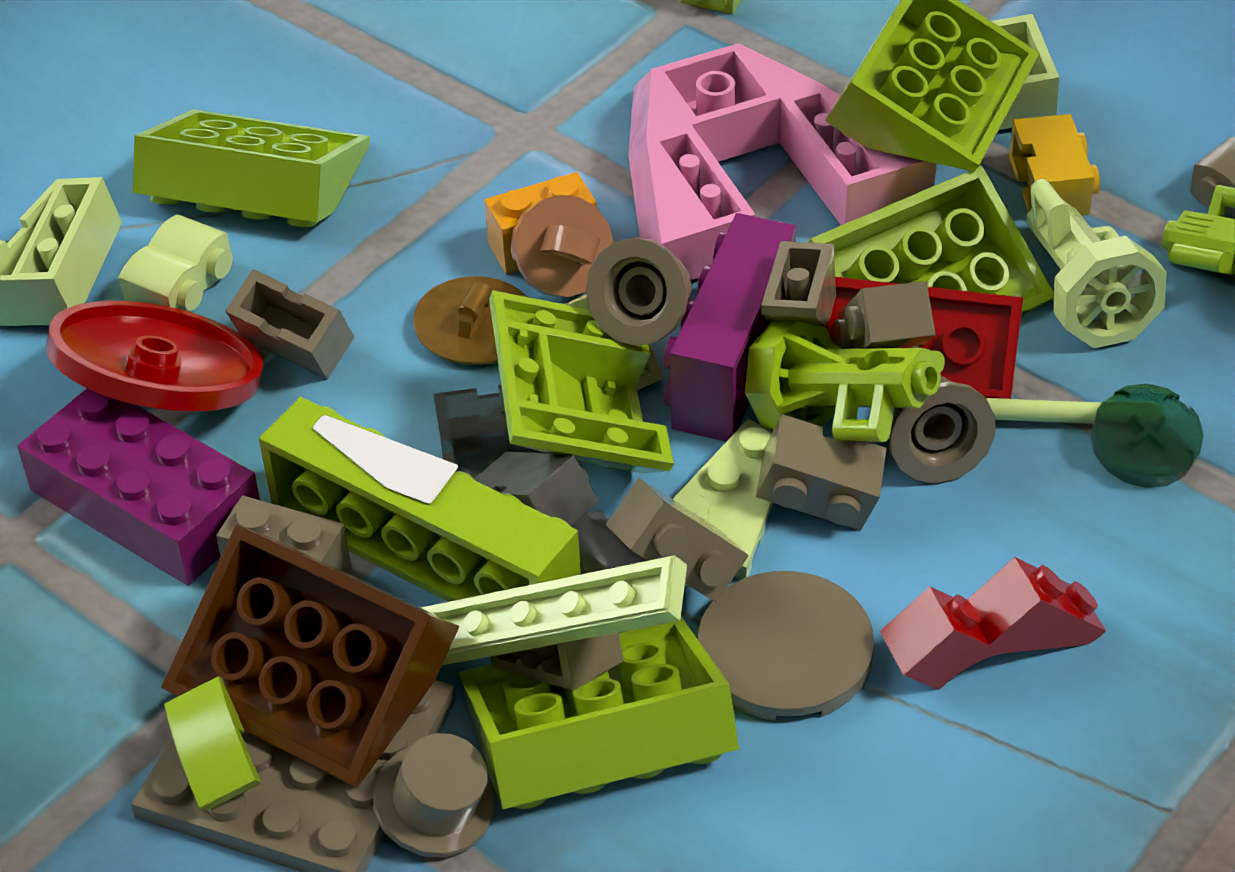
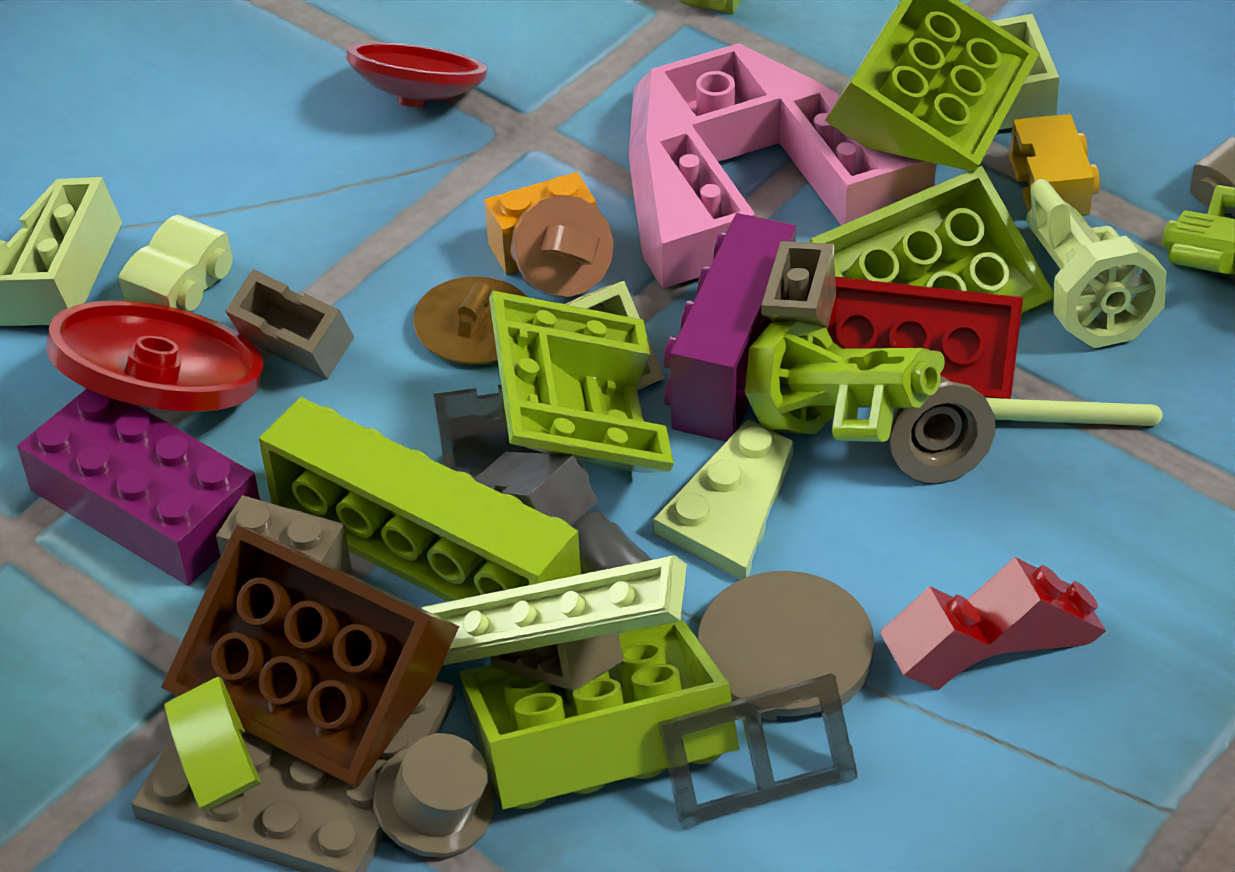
(247, 166): lime slope -> none
(388, 461): white sticker -> none
(415, 71): none -> red dish
(638, 291): dark tan piece -> none
(662, 528): dark tan piece -> none
(749, 710): none -> clear smoke window
(821, 474): dark tan brick -> none
(886, 318): dark tan brick -> none
(1146, 436): clear green tile -> none

